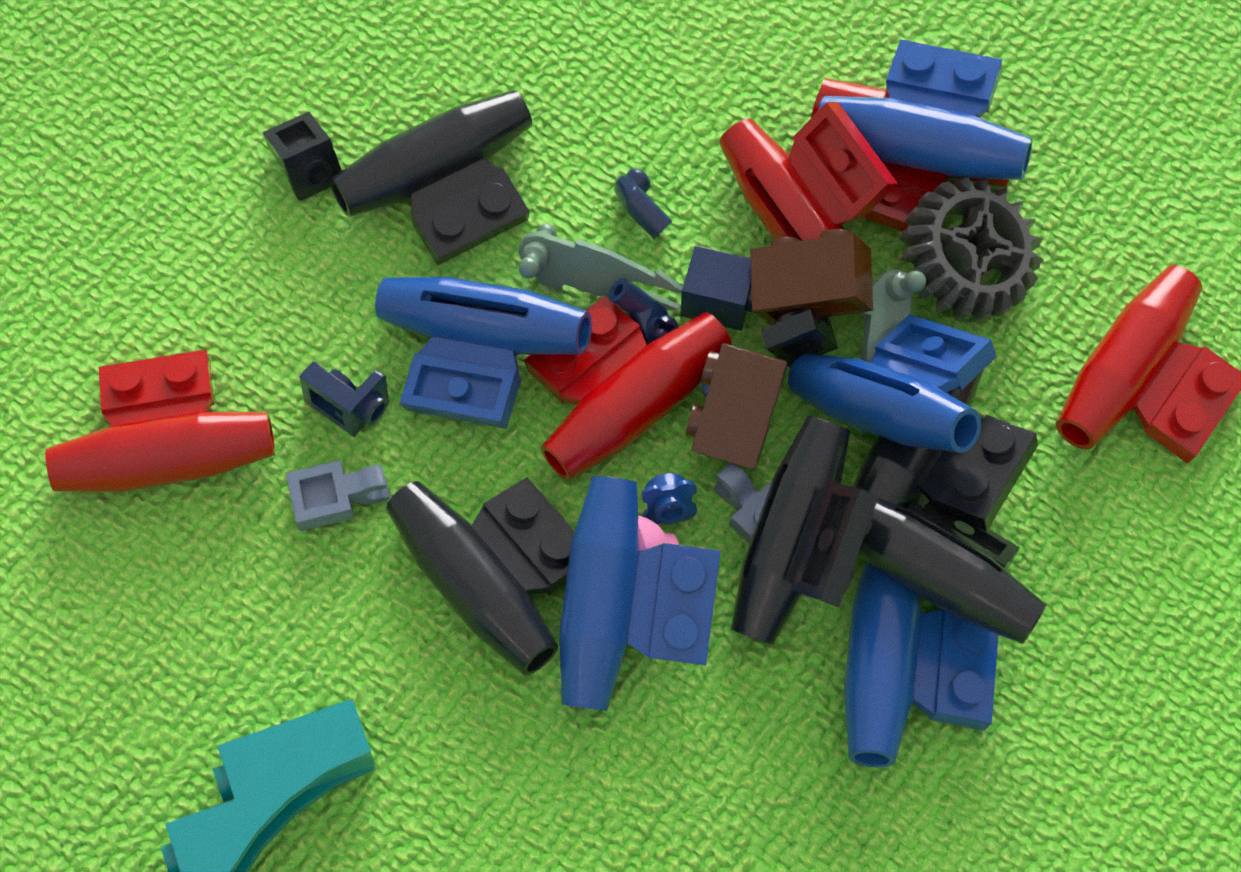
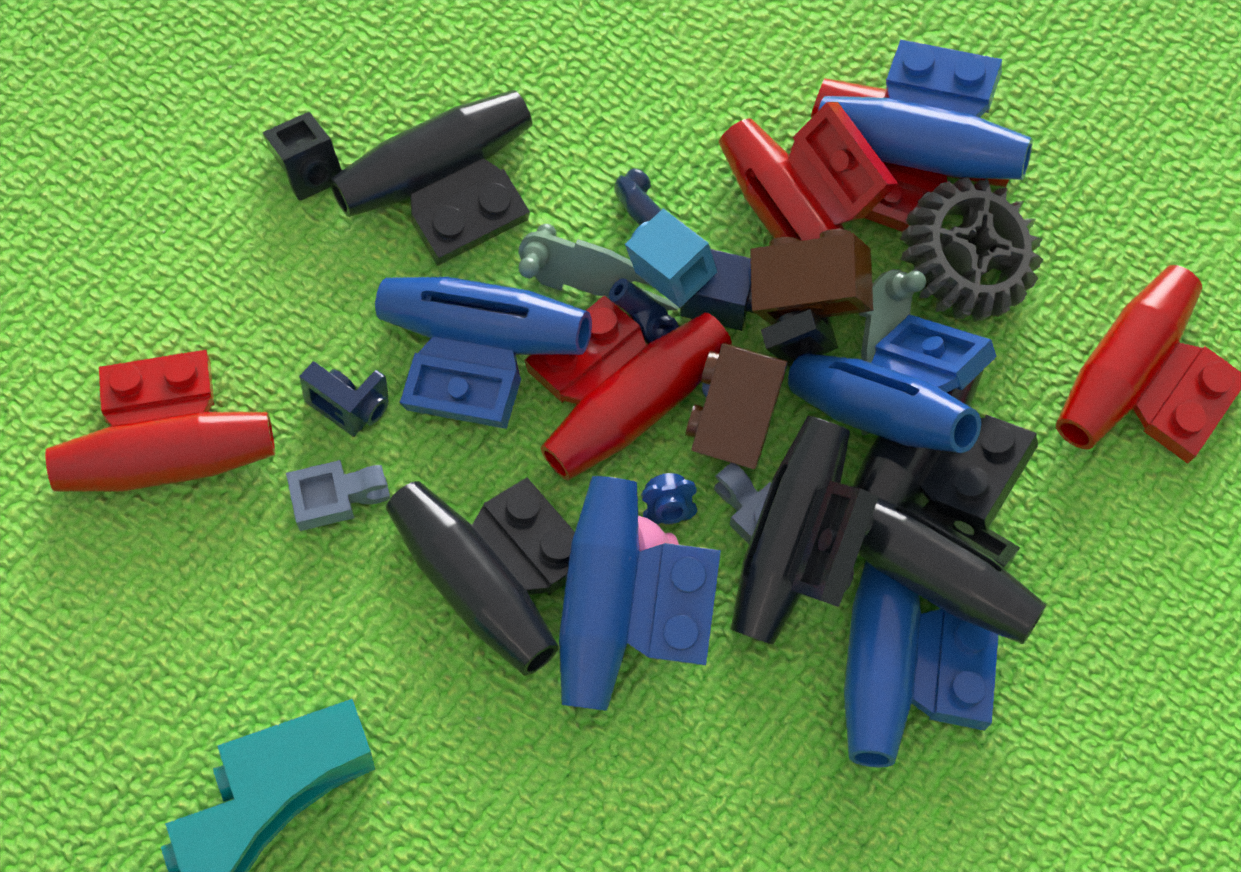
(671, 257): none -> dark azure brick

